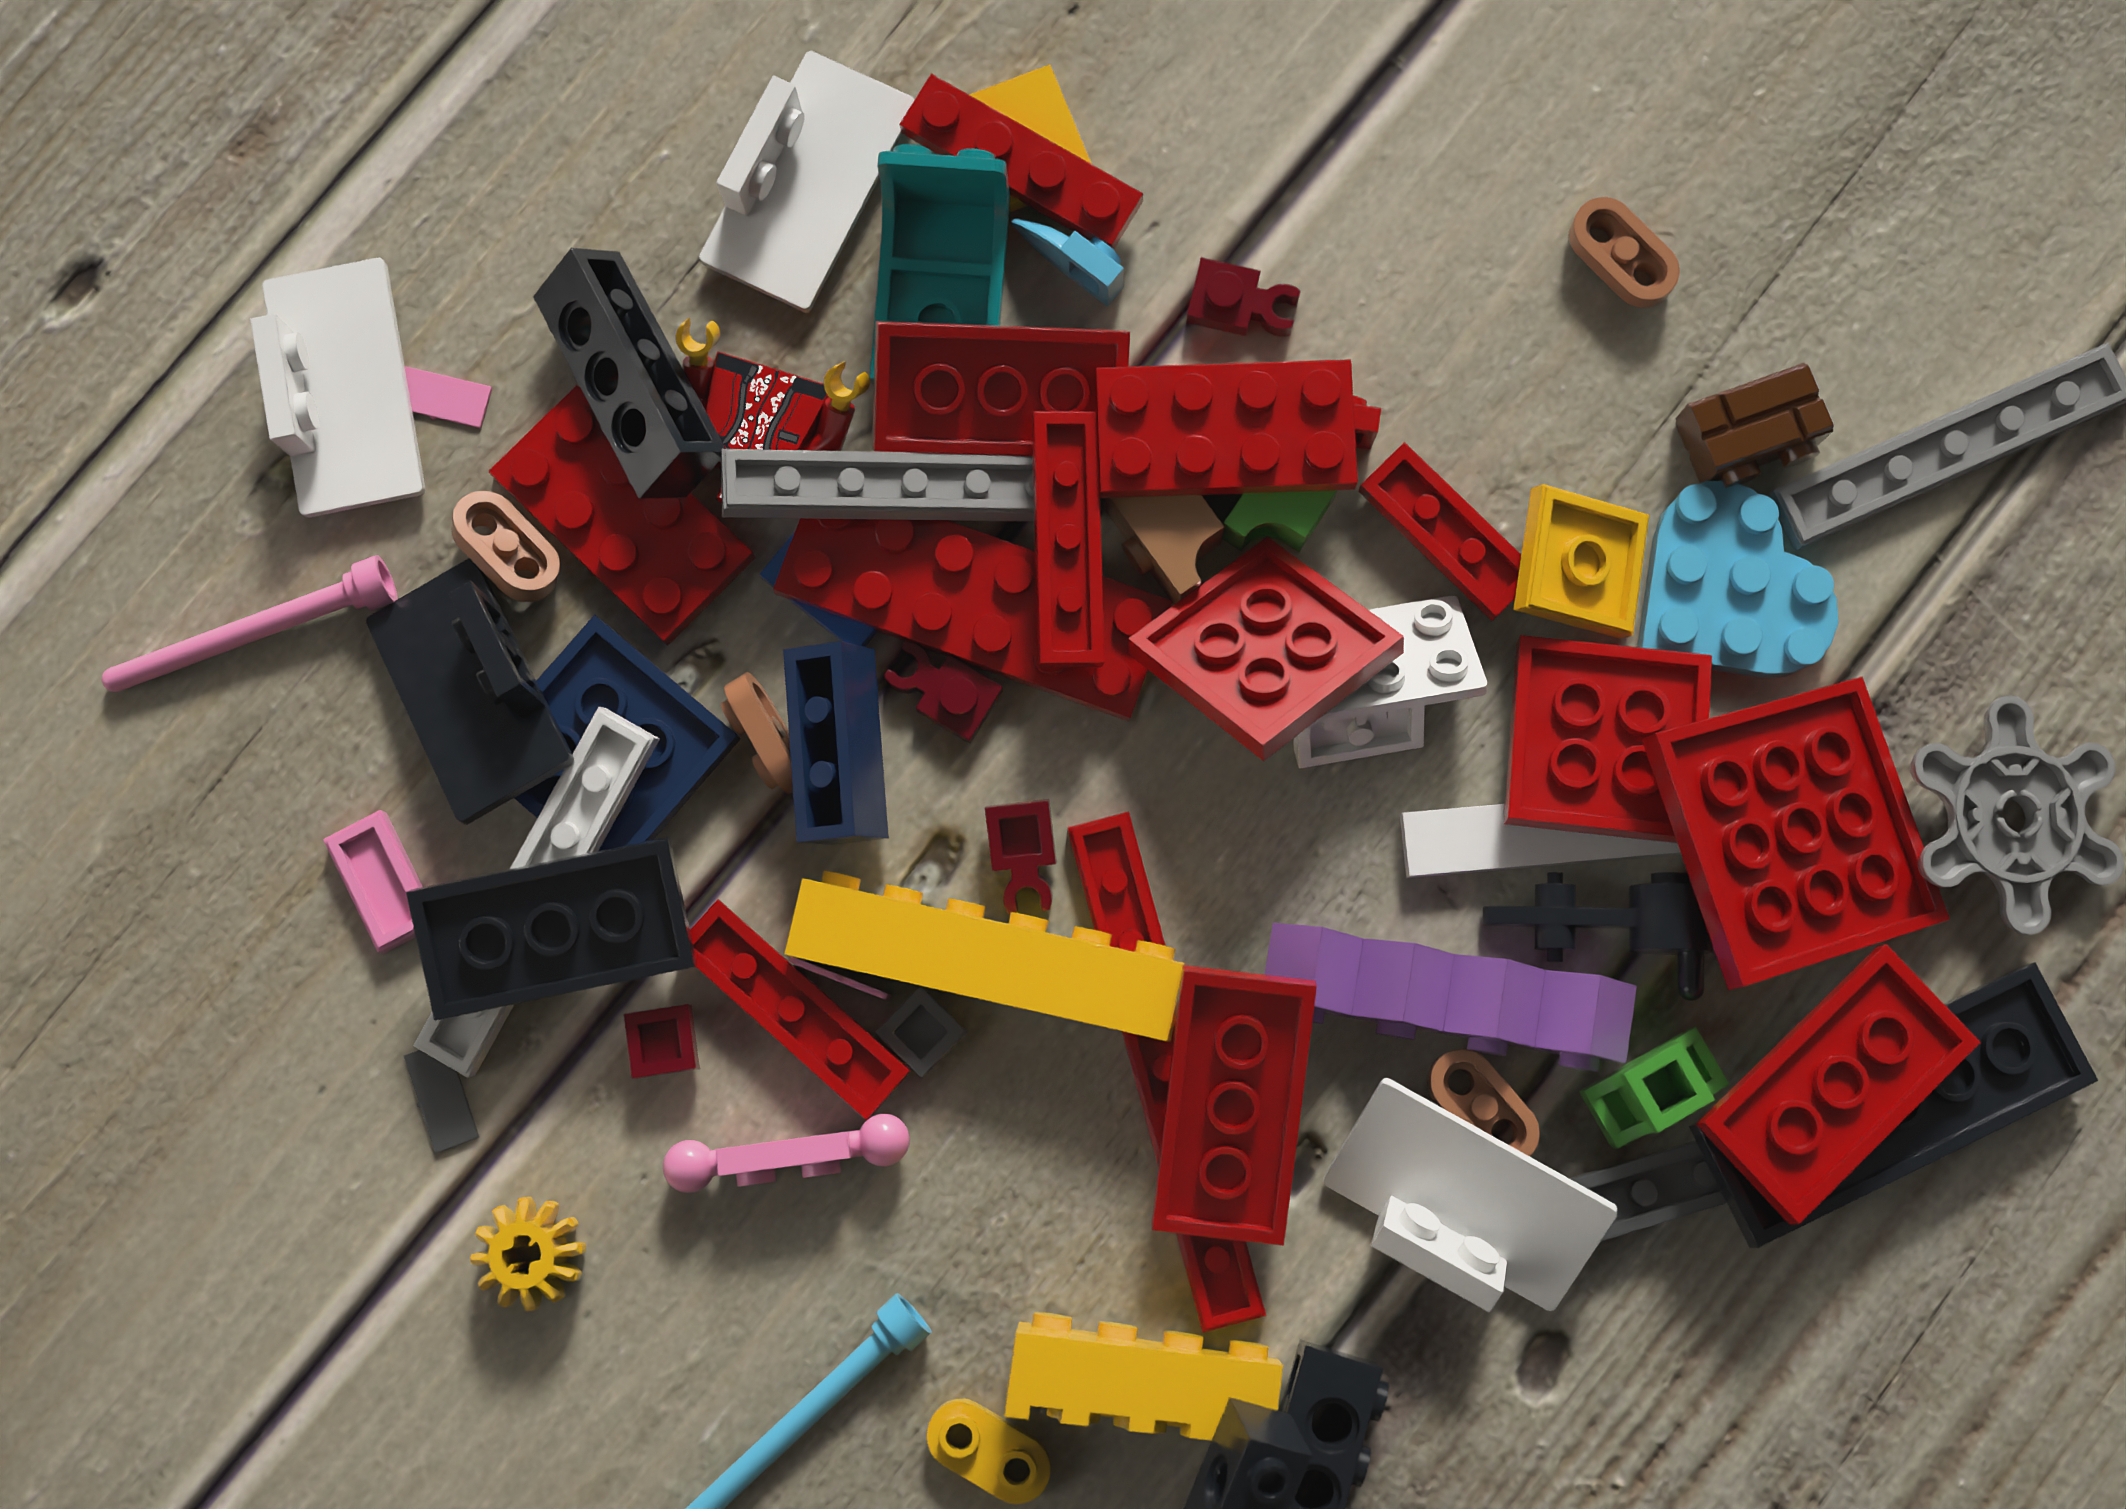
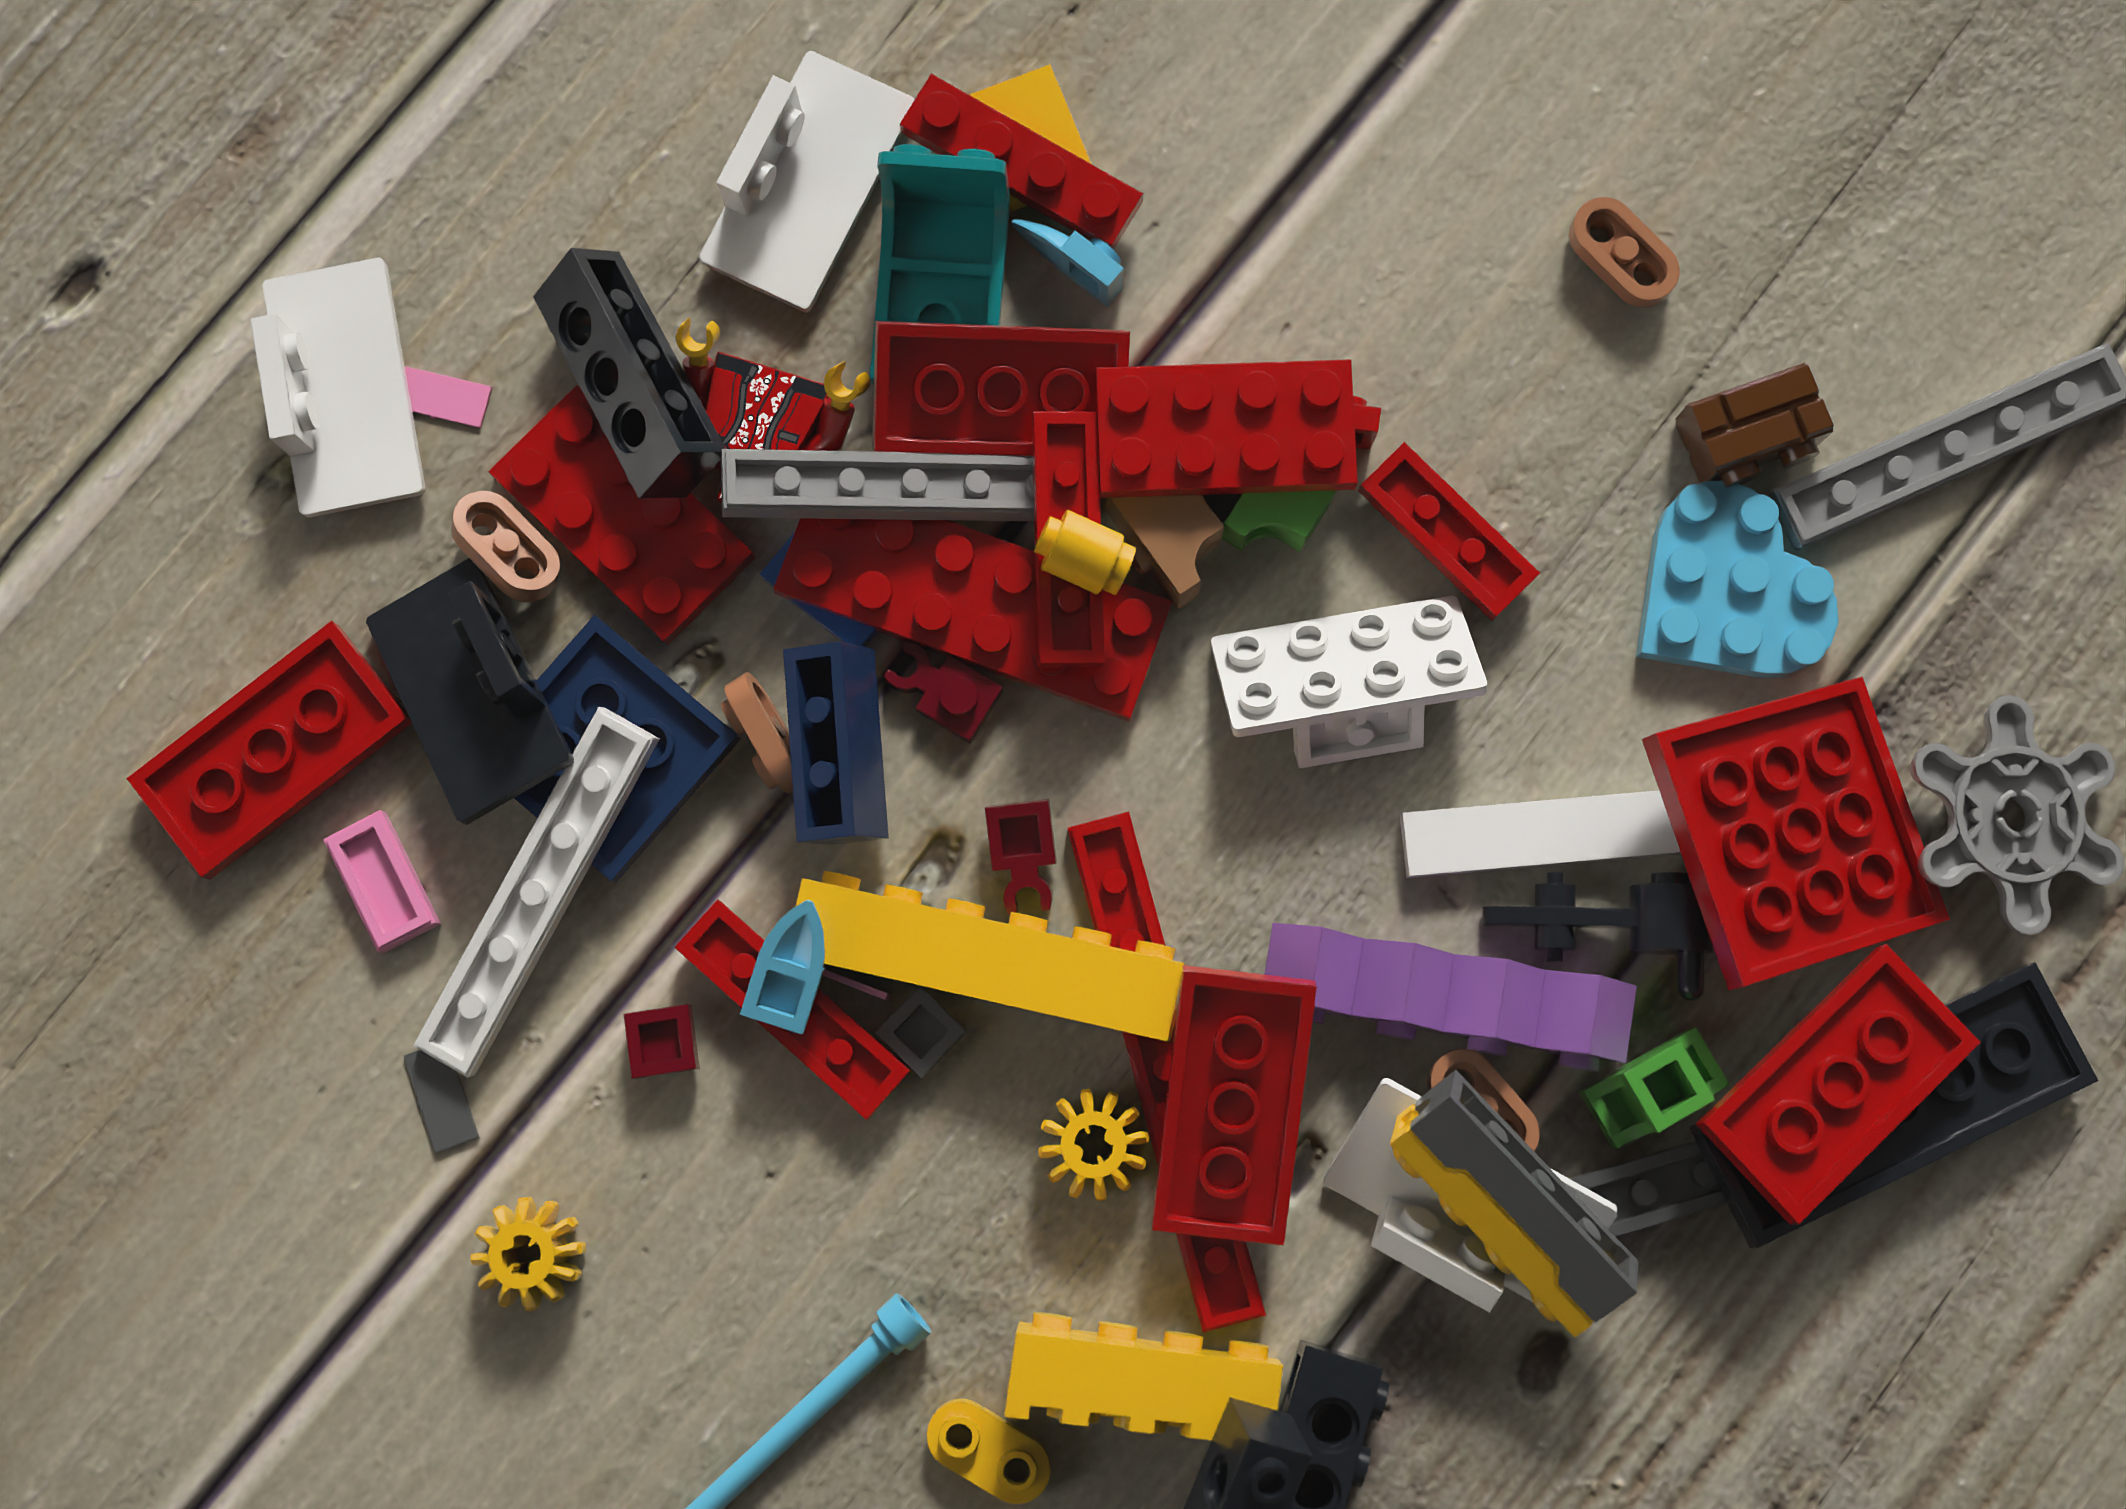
(269, 750): none -> red plate
(364, 586): bright pink piece -> none
(551, 928): black plate -> none
(691, 1164): bright pink plate -> none
(788, 971): none -> medium azure plate
(1073, 1153): none -> yellow gear
(1084, 553): none -> yellow brick
(1228, 297): dark red plate -> none
(1266, 647): red plate -> none
(1514, 1205): none -> dark grey piece
(1581, 561): yellow tile -> none
(1581, 732): red plate -> none

